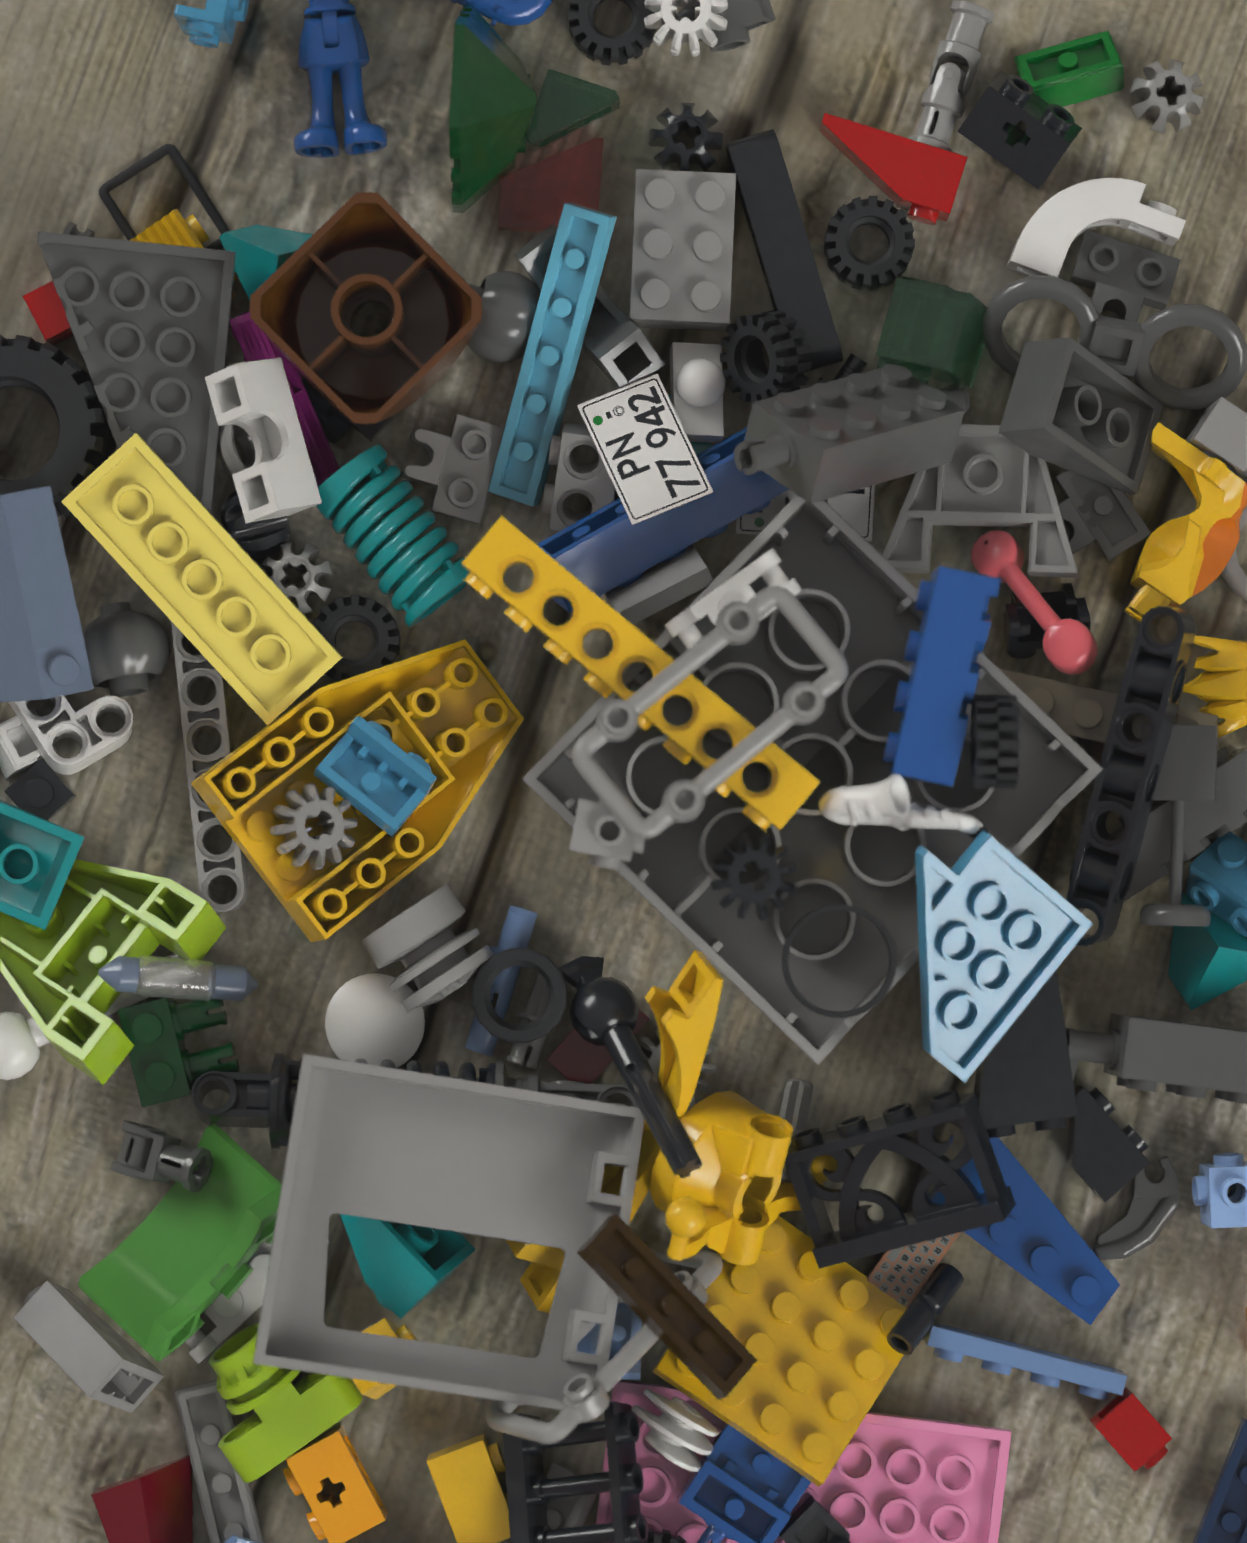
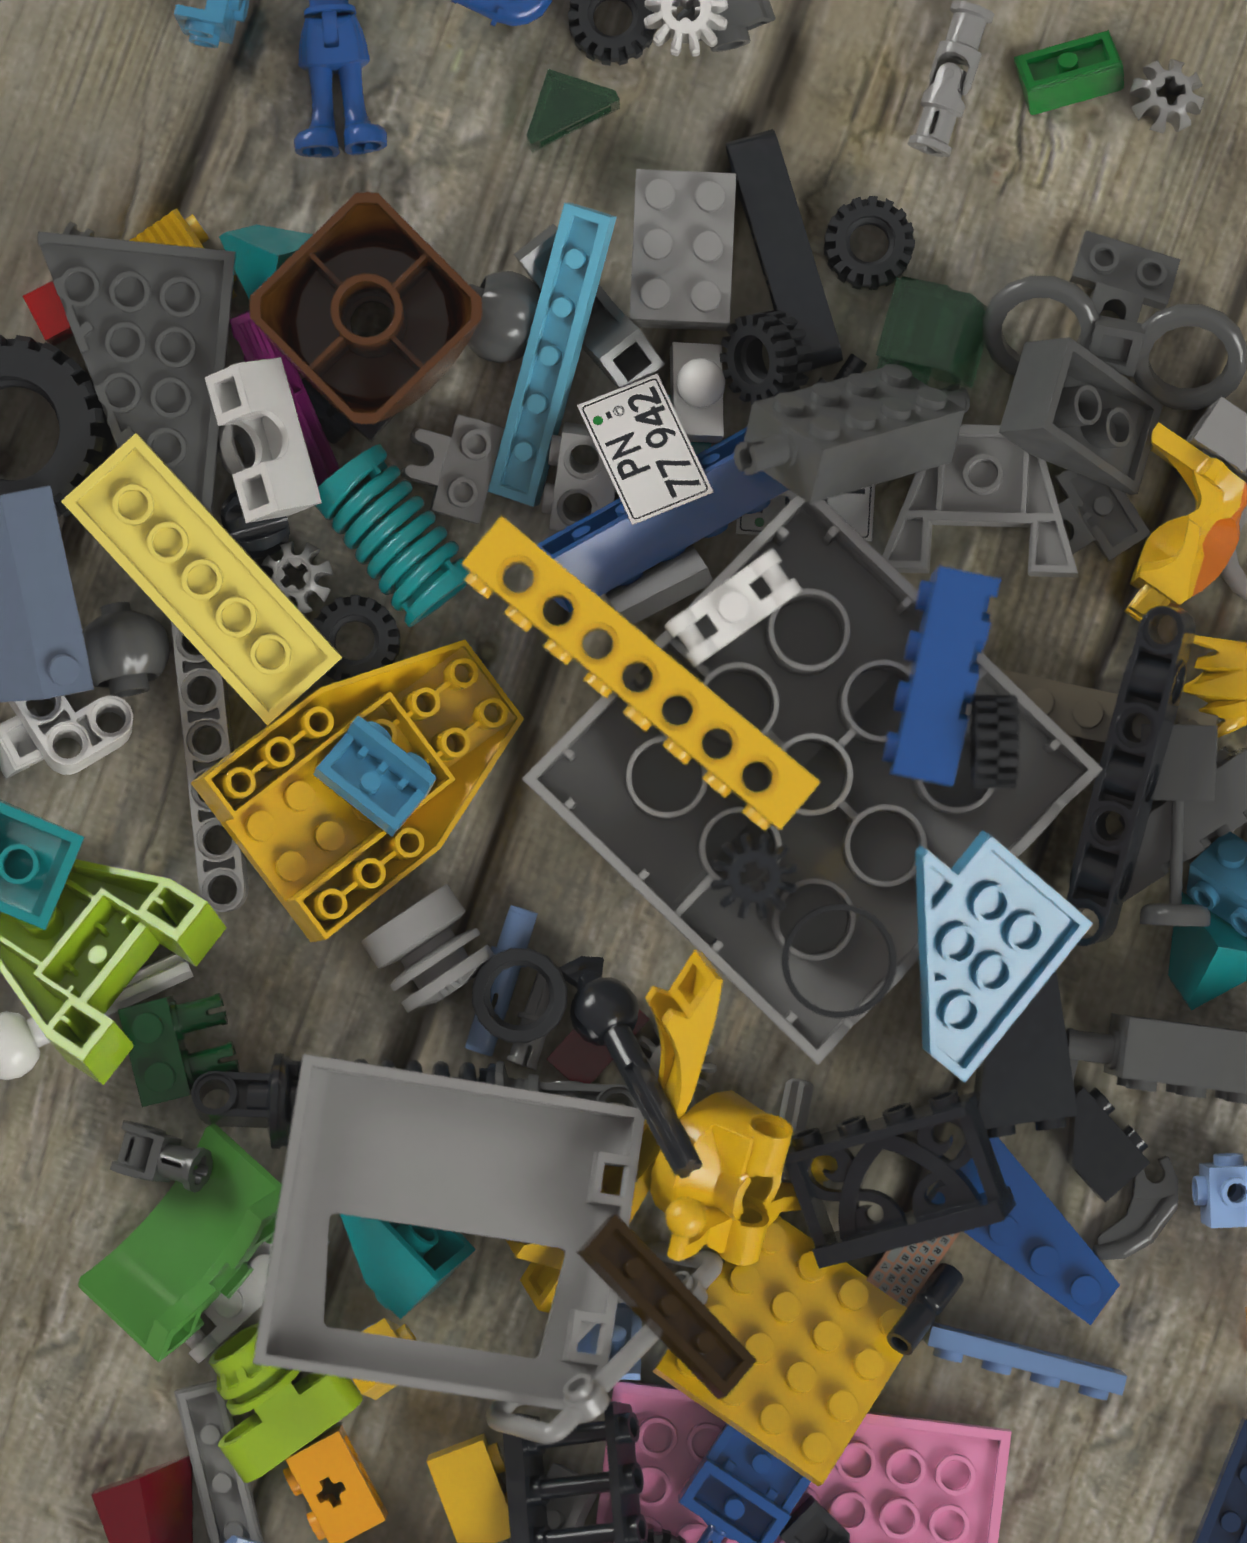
(40, 791): black plate -> none
(87, 1348): light grey slope -> none
(178, 978): piece -> none
(189, 177): black piece -> none
(333, 825): light grey gear -> none
(371, 1022): white dish -> none
(487, 109): dark green wedge -> none
(536, 194): clear red wing -> none
(587, 837): light grey brick -> none
(677, 1430): white piece -> none
(685, 798): light grey bar -> none
(694, 126): black piece -> none
(889, 805): white piece -> none
(905, 170): red slope -> none
(996, 131): black brick -> none
(1025, 634): black piece -> none
(1066, 641): coral piece -> none
(1086, 206): white arch -> none
(1132, 1431): red brick -> none

